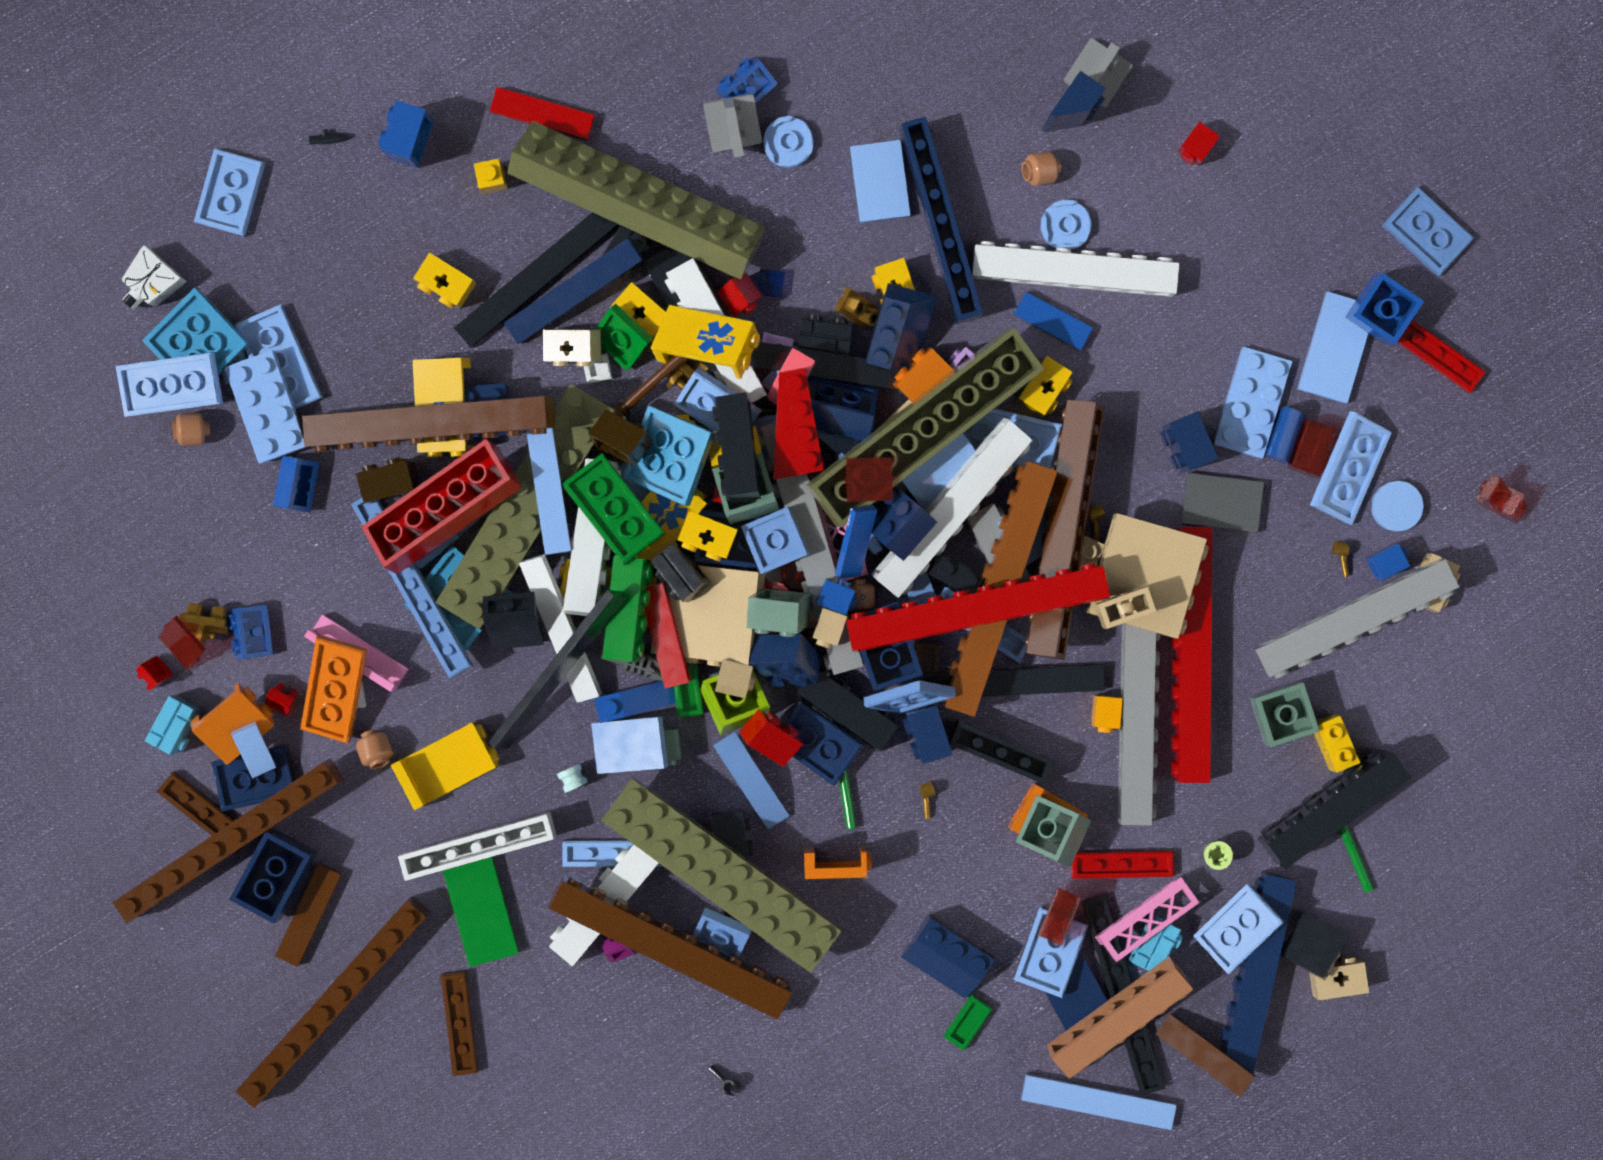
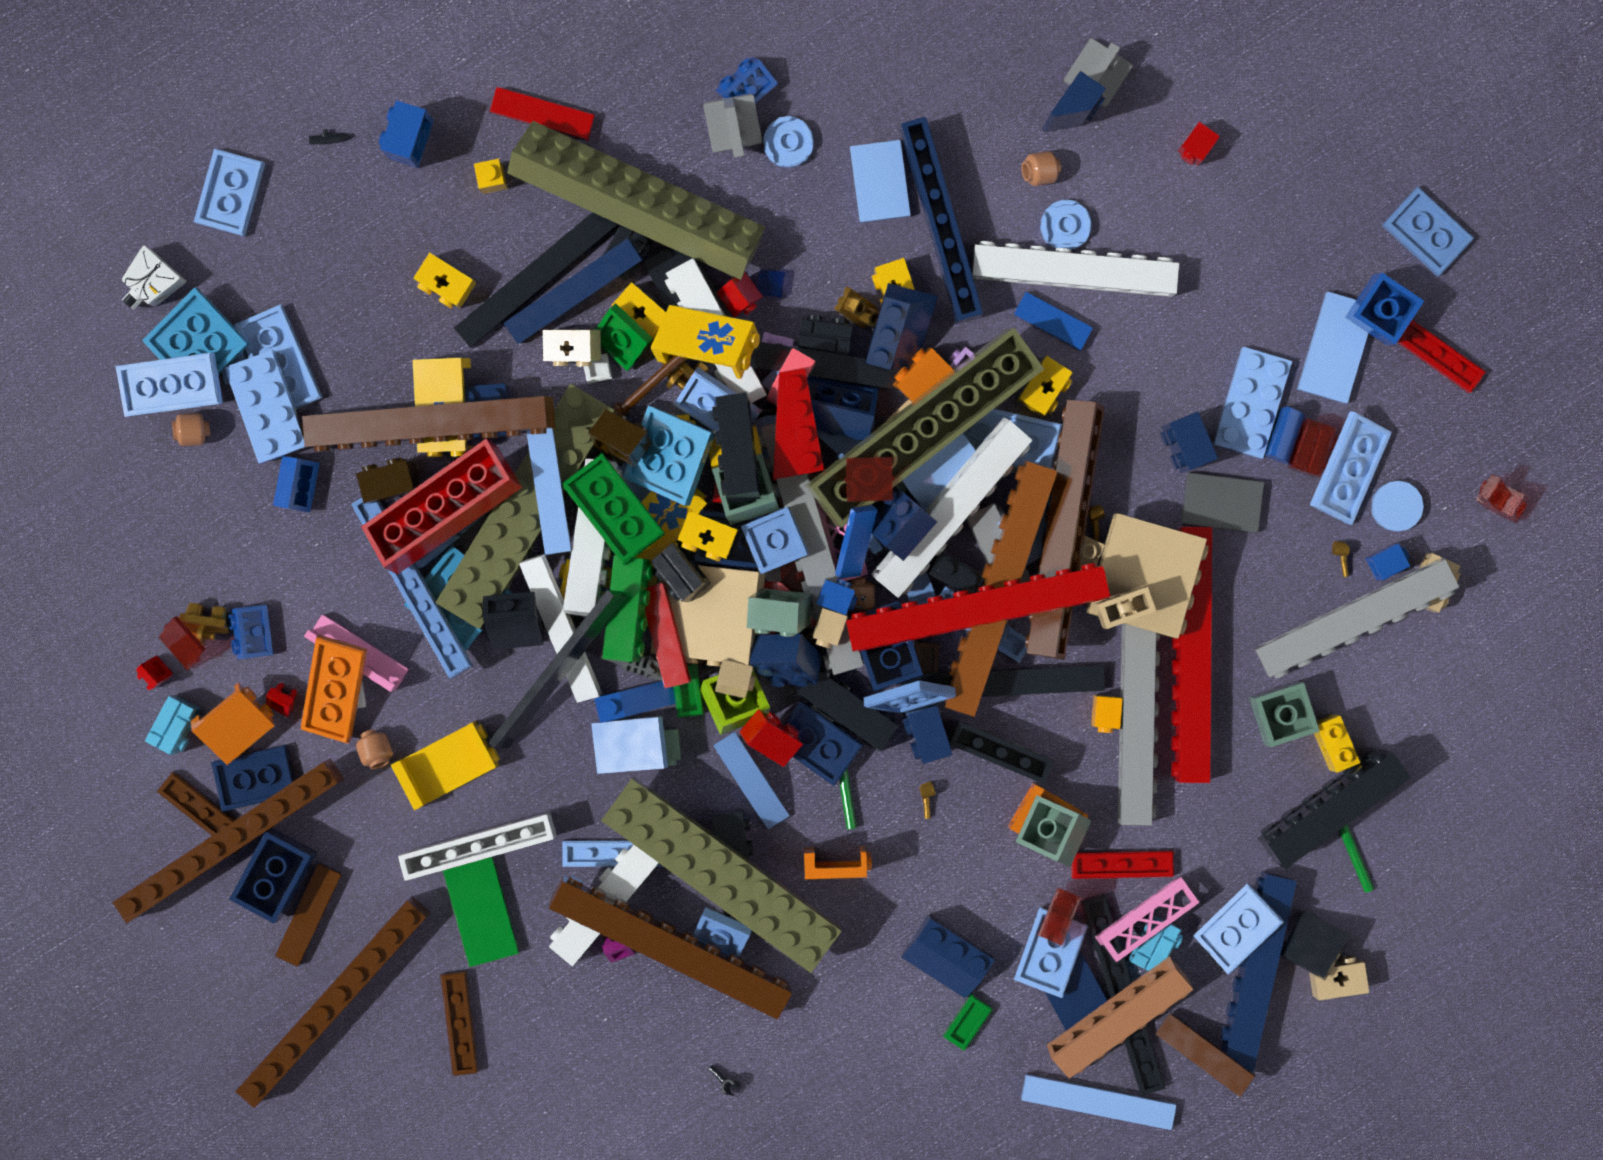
(253, 749): light blue tile -> none
(572, 778): light aqua wheel -> none
(1218, 855): yellowish green hat -> none

